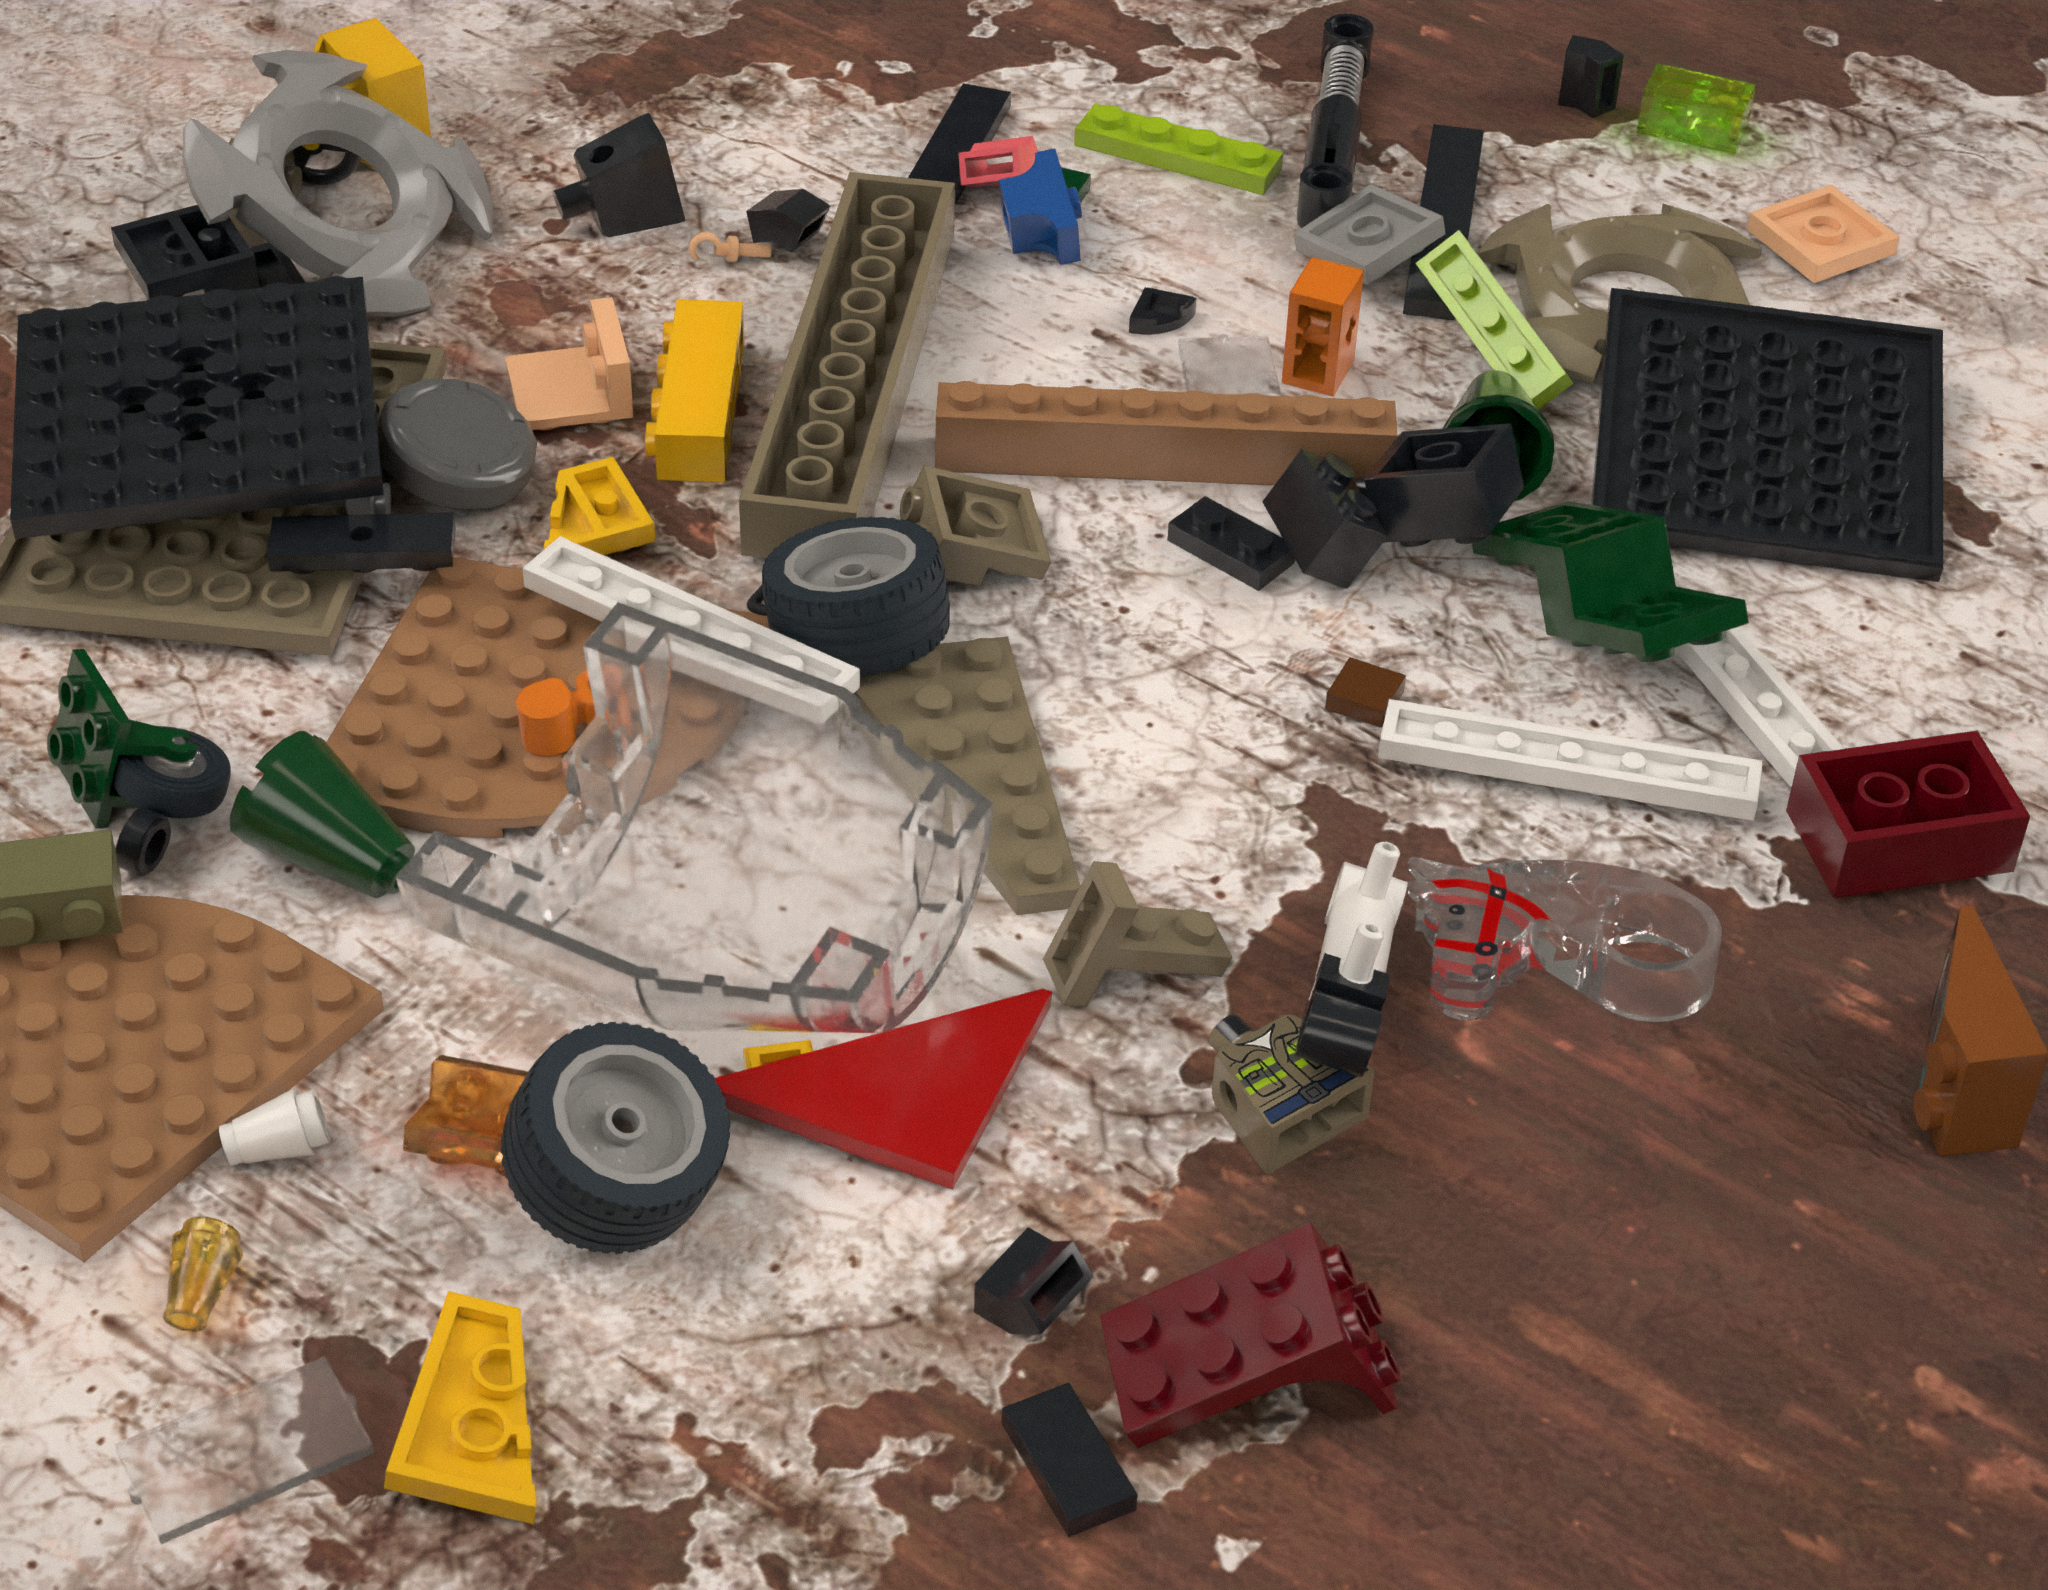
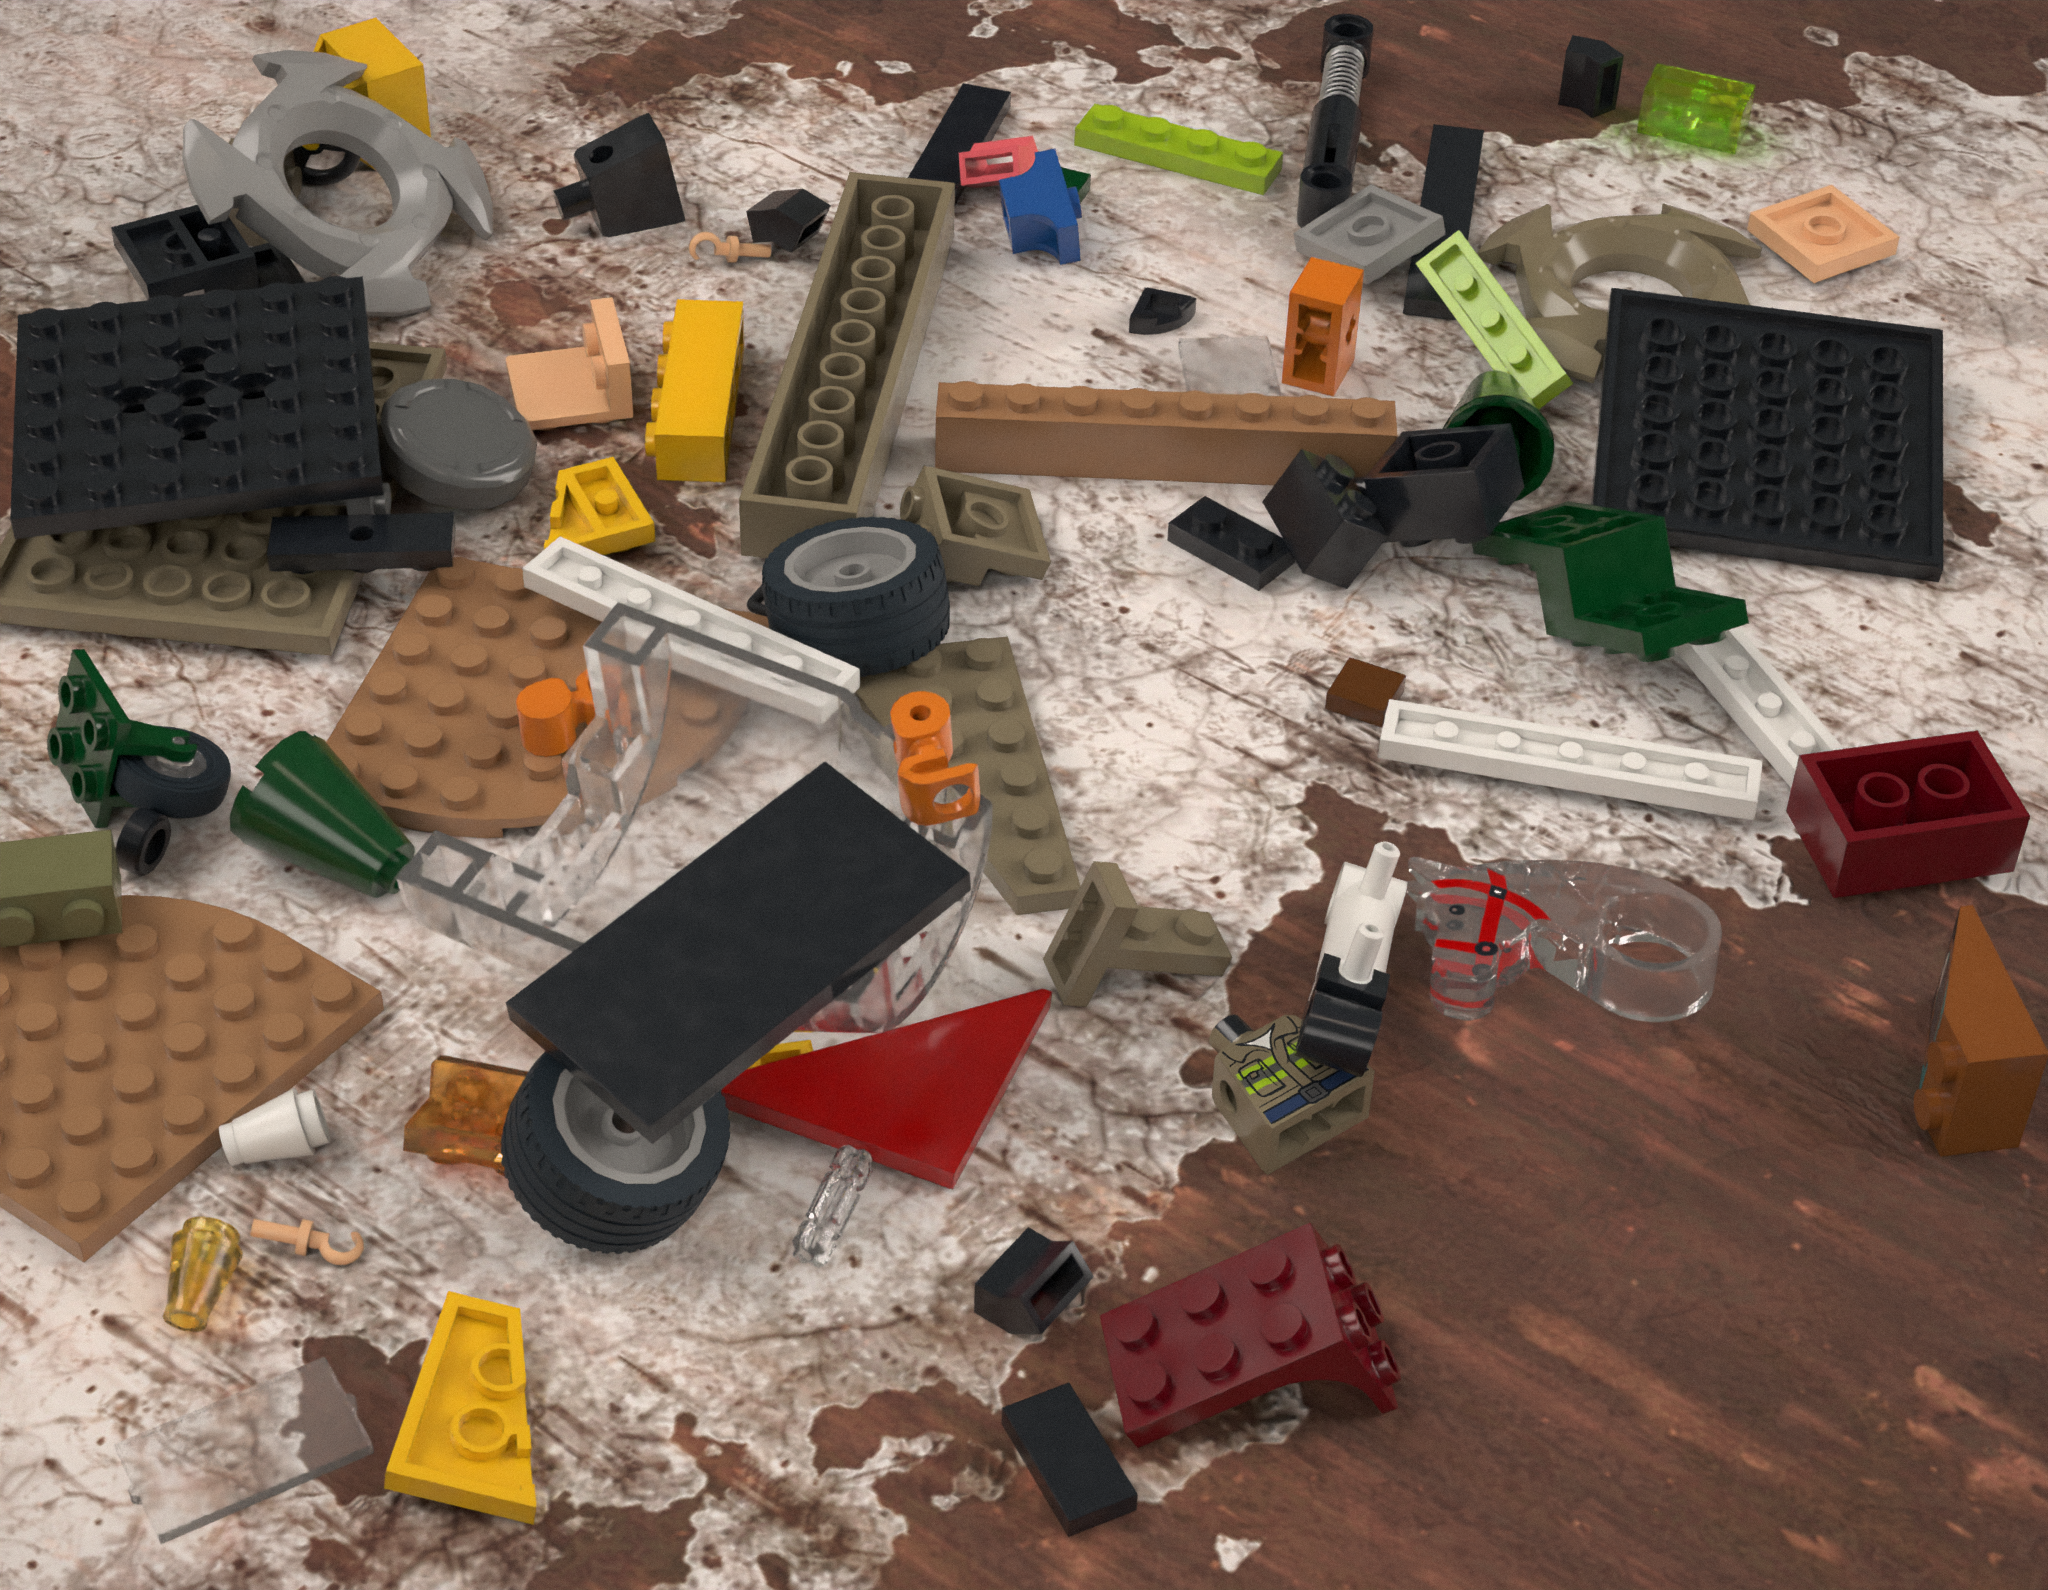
(305, 1238): none -> light nougat hand
(737, 950): none -> black tile
(832, 1206): none -> clear axle
(922, 754): none -> orange leg

